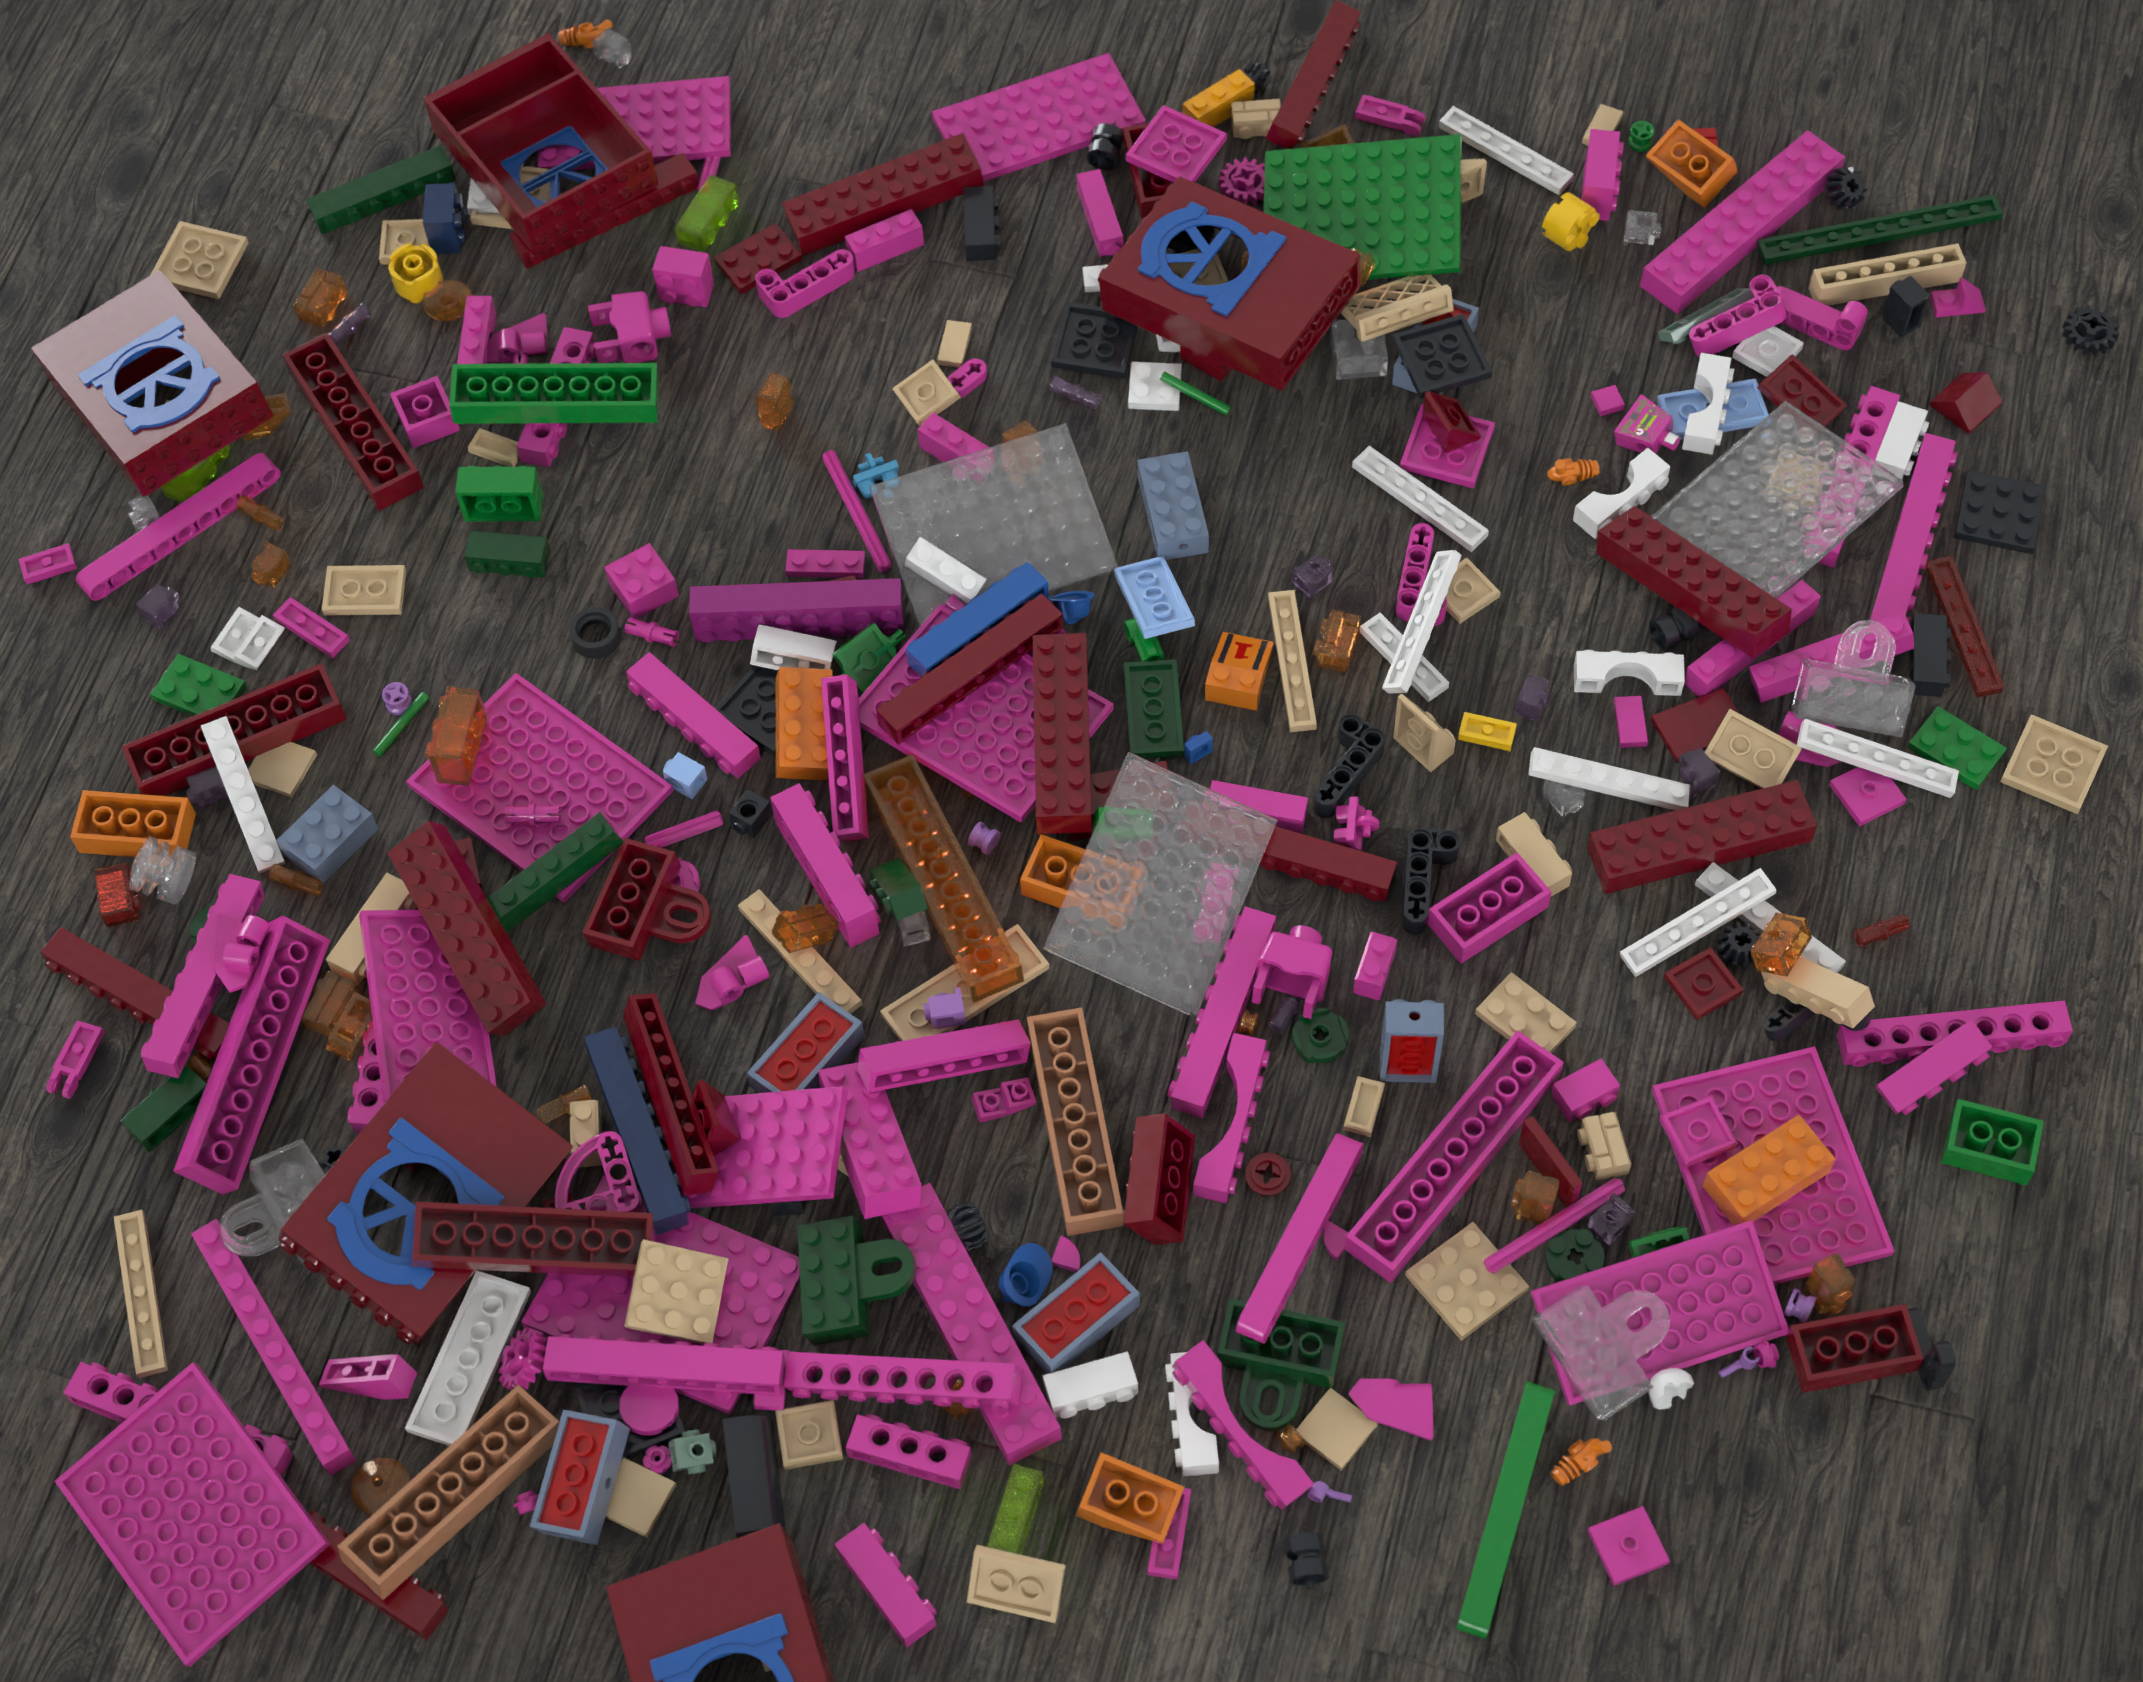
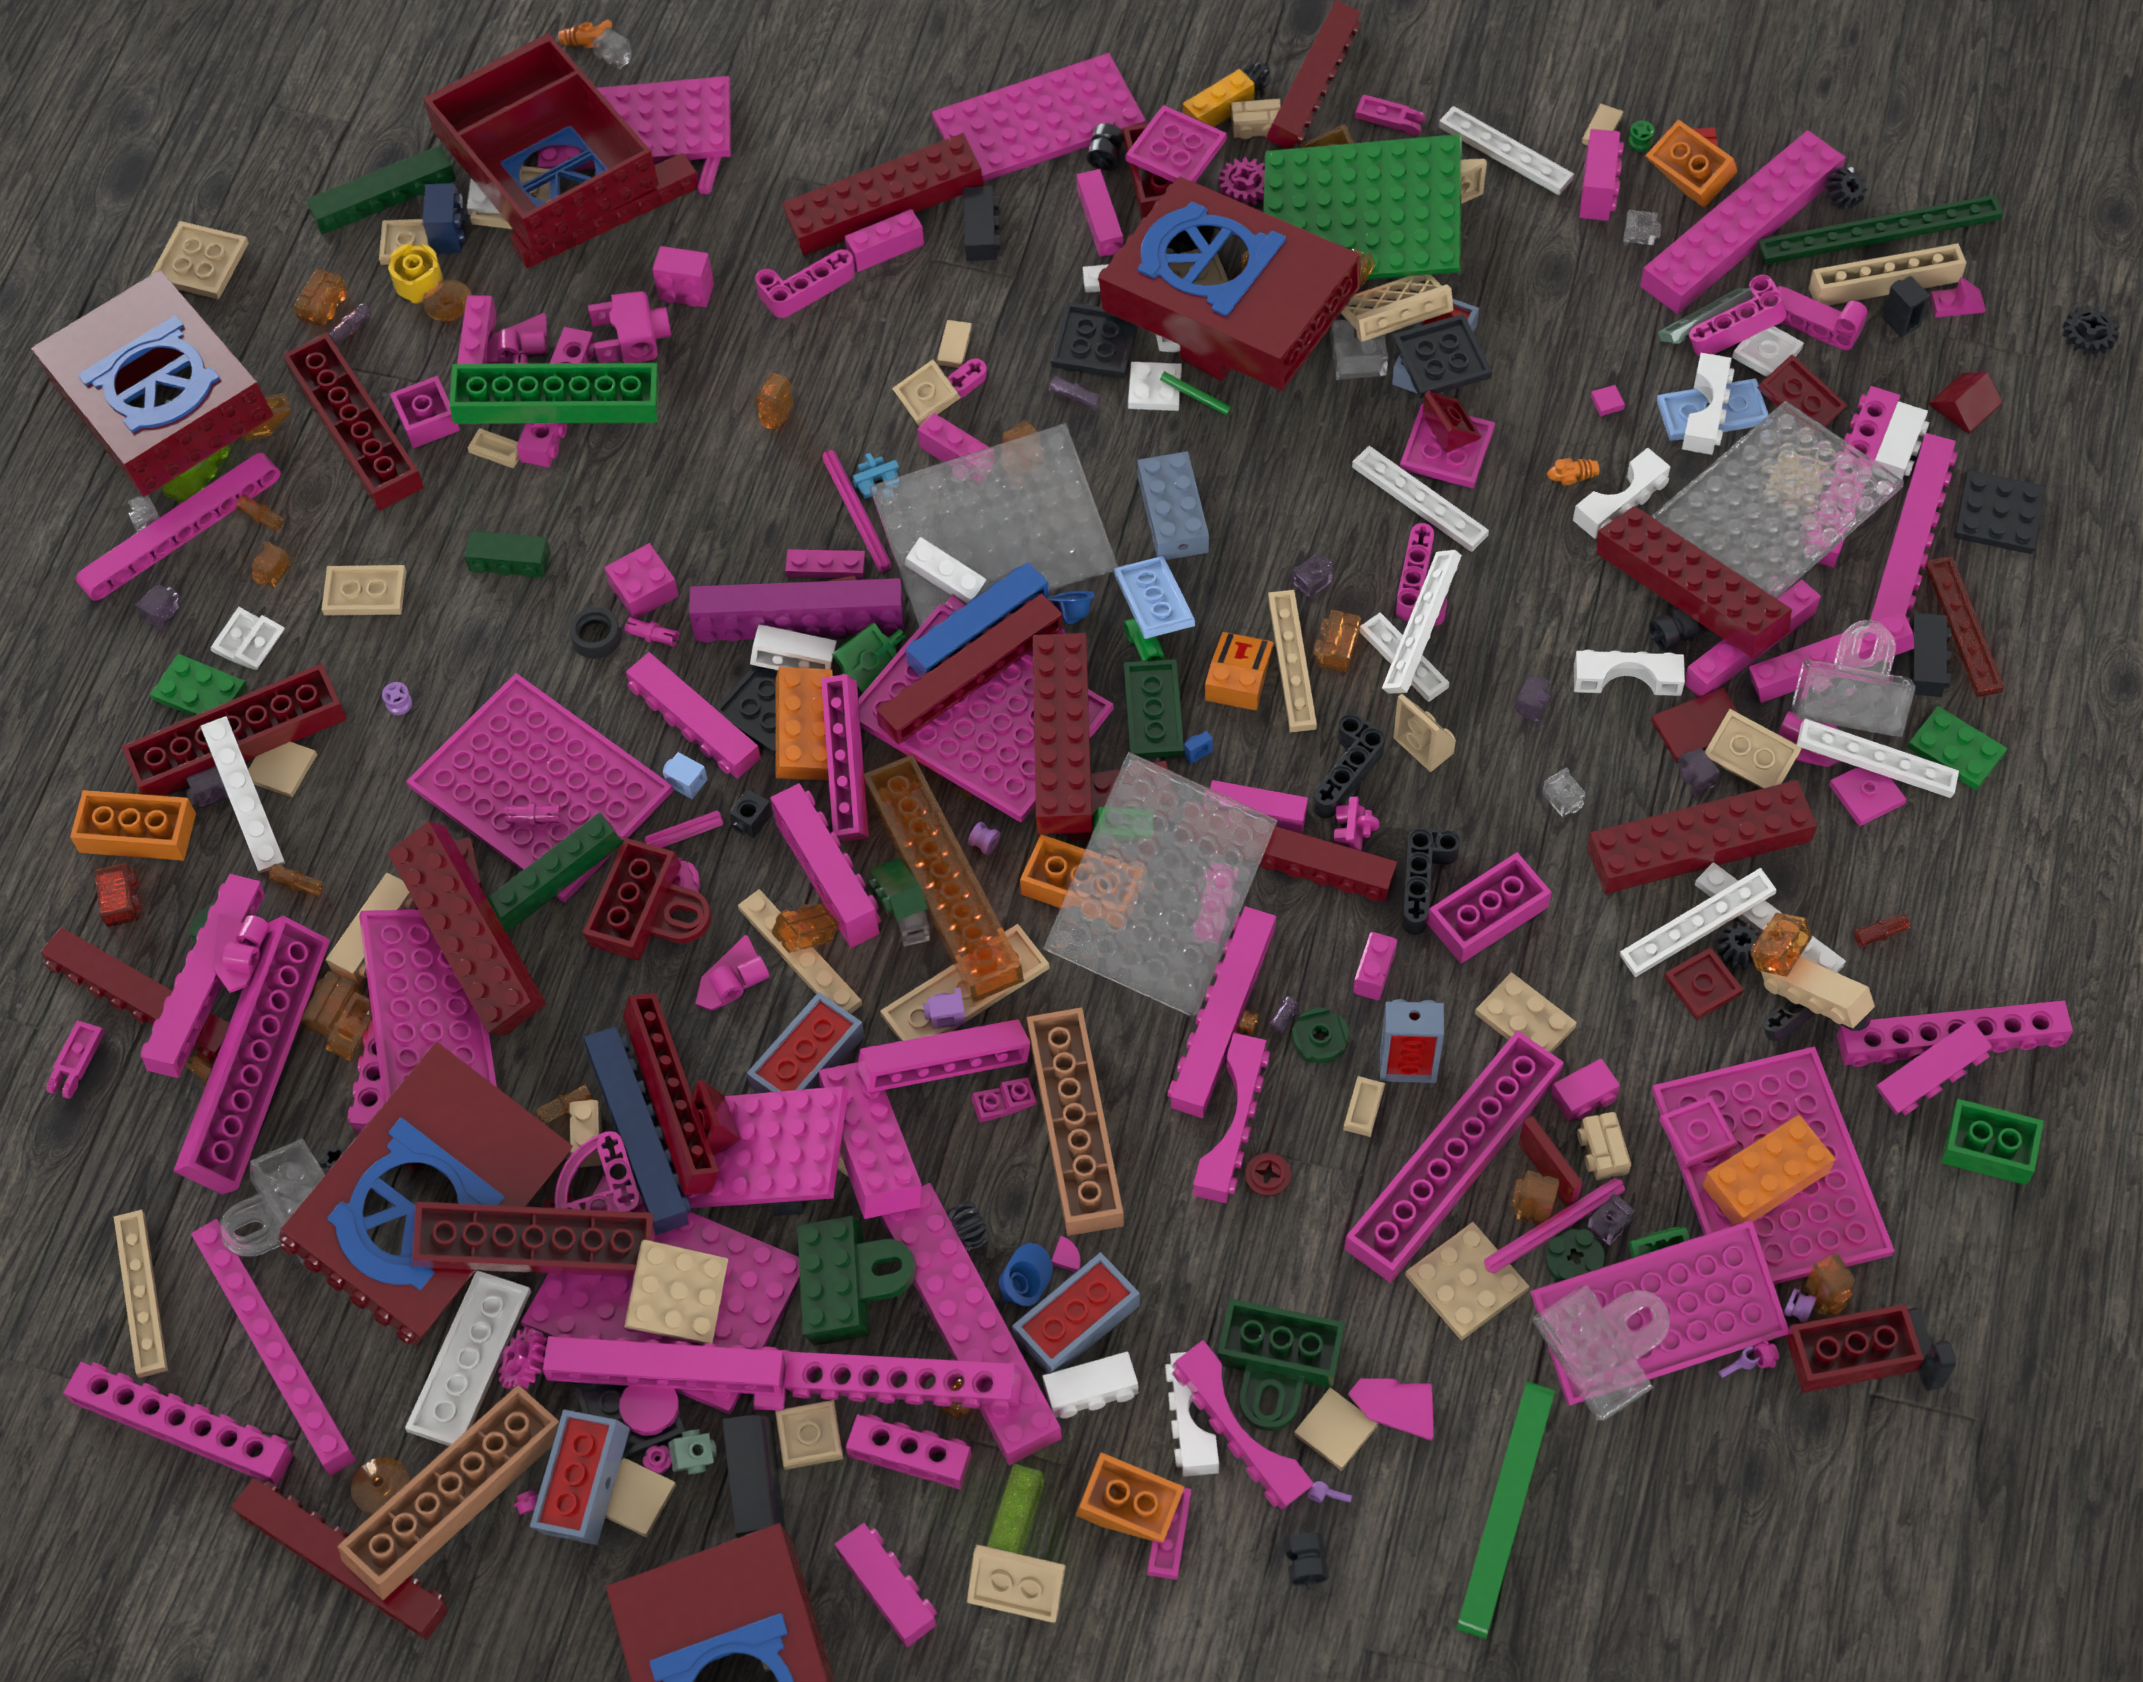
(47, 563): dark pink plate -> none
(155, 868): clear wheel -> none
(165, 1109): dark green brick -> none
(192, 1514): dark pink plate -> none
(311, 627): dark pink plate -> none
(327, 834): sand blue brick -> none
(370, 1376): dark pink slope -> none
(401, 724): green bar -> none
(457, 735): clear orange brick -> none
(499, 494): green brick -> none
(707, 213): clear neon green brick -> none
(761, 251): dark red plate -> none
(1159, 1179): dark red brick -> none
(1290, 1439): clear orange bush -> none
(1294, 966): dark pink piece -> none
(1299, 1238): dark pink beam -> none
(1334, 1240): dark pink tile -> none
(1469, 592): tan tile -> none
(1487, 731): yellow plate -> none
(1525, 837): tan brick -> none
(1569, 222): yellow brick -> none
(1581, 1457): orange piece -> none
(1608, 779): white plate -> none
(1628, 1545): dark pink plate -> none
(1630, 721): dark pink tile -> none
(1646, 428): dark pink torso -> none
(1667, 1385): white hair -> none
(2054, 764): tan plate -> none

